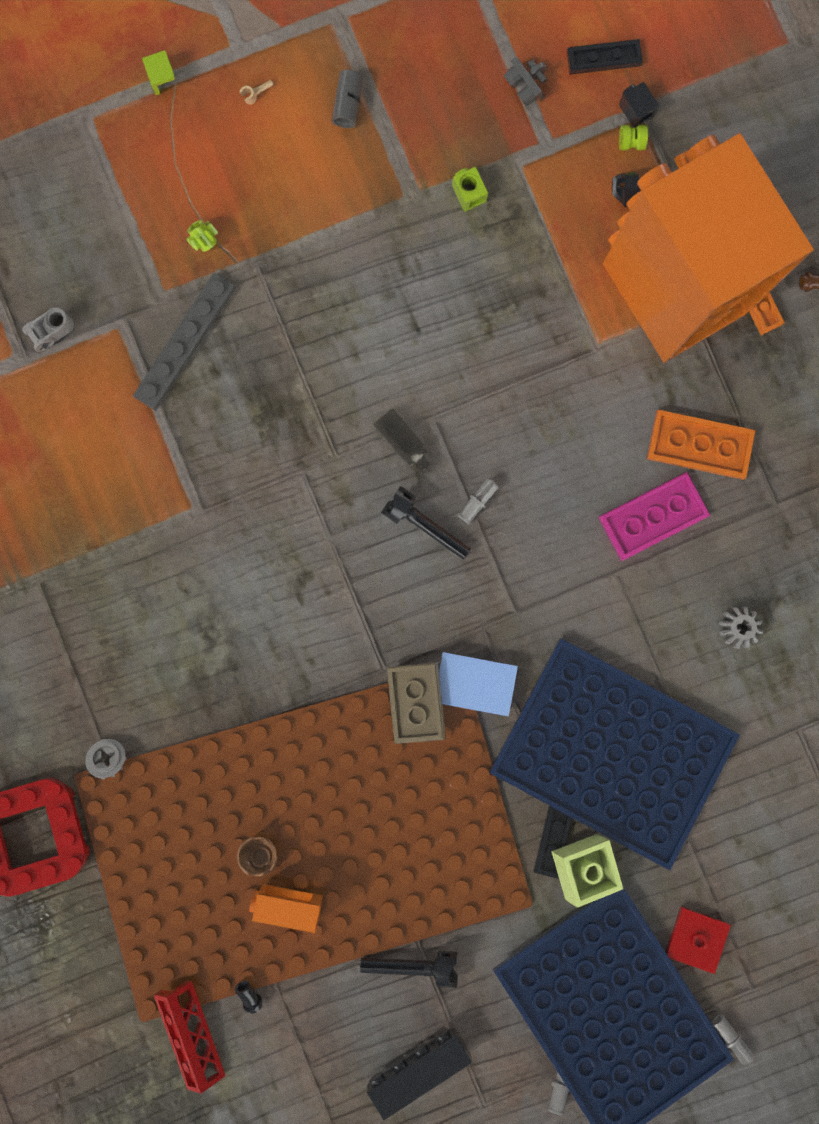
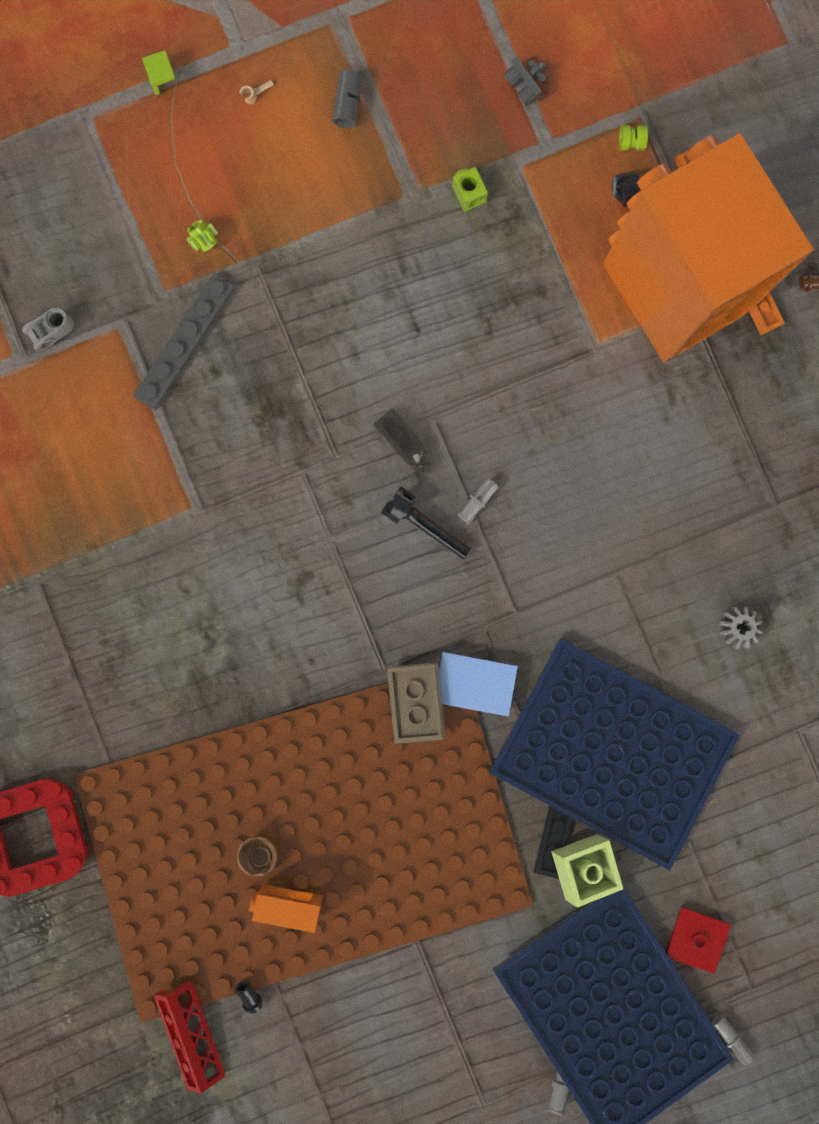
(95, 757): light grey gear -> none
(418, 1073): black brick -> none
(441, 969): black piece -> none
(604, 56): black tile -> none
(638, 104): black brick -> none
(654, 516): dark pink tile -> none
(700, 444): orange plate -> none

